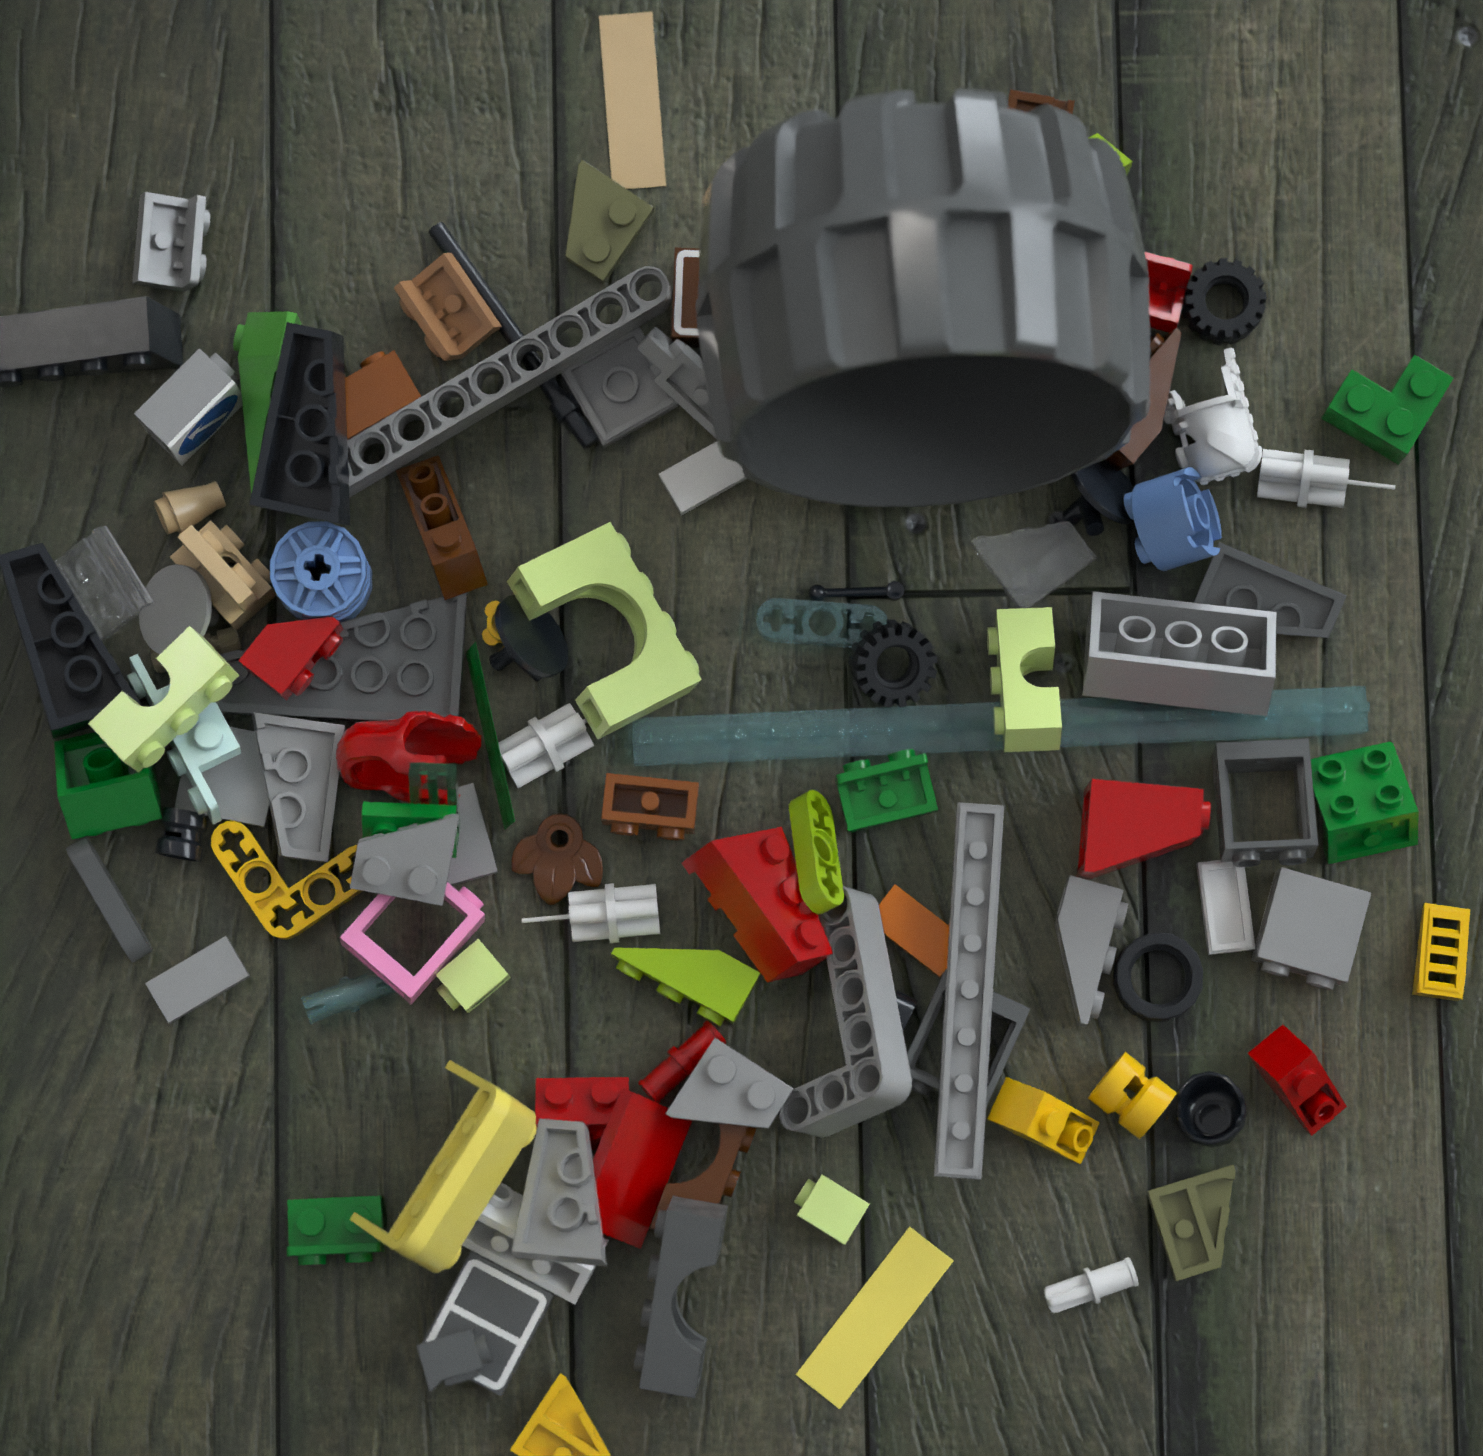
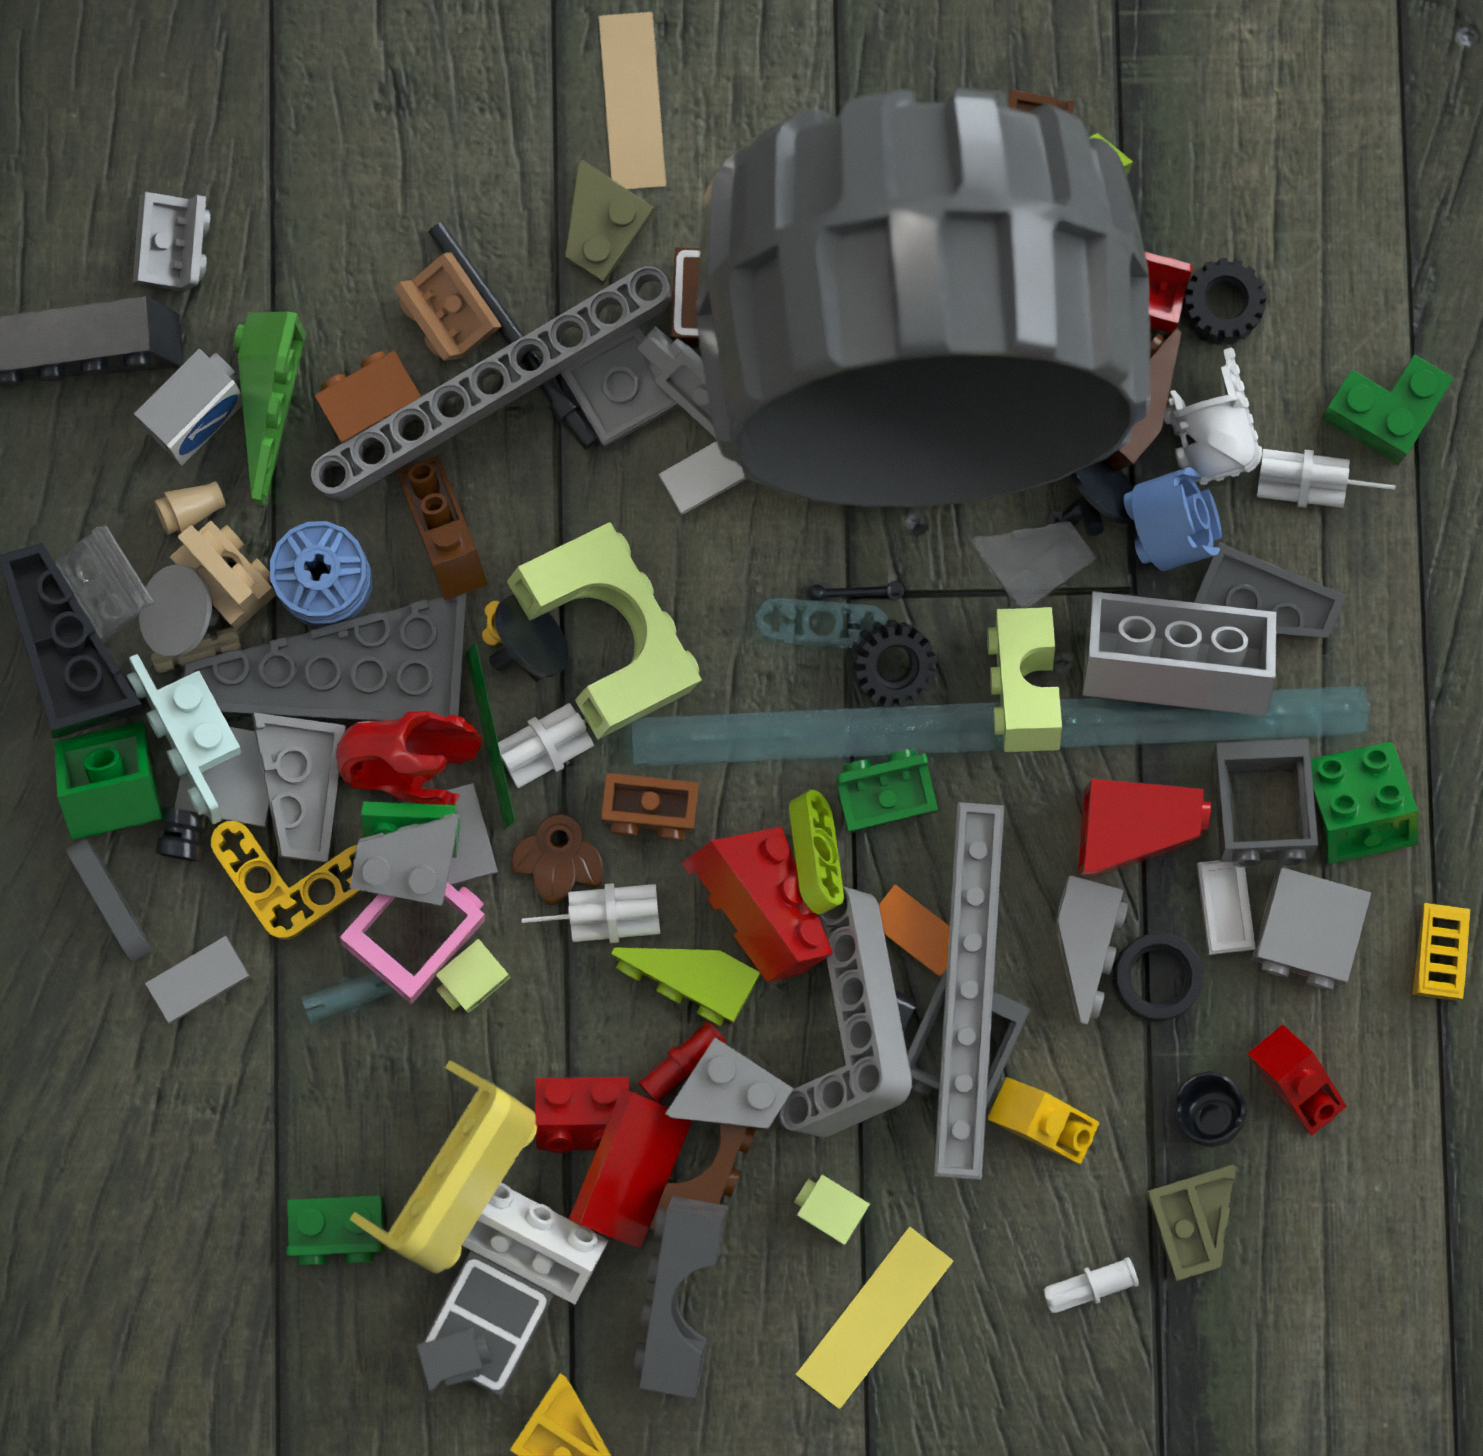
(196, 680): yellowish green arch -> none
(289, 651): red slope -> none
(305, 432): black wedge -> none
(432, 771): clear green tile -> none
(560, 1198): light grey wing -> none
(1144, 1107): yellow wheel -> none

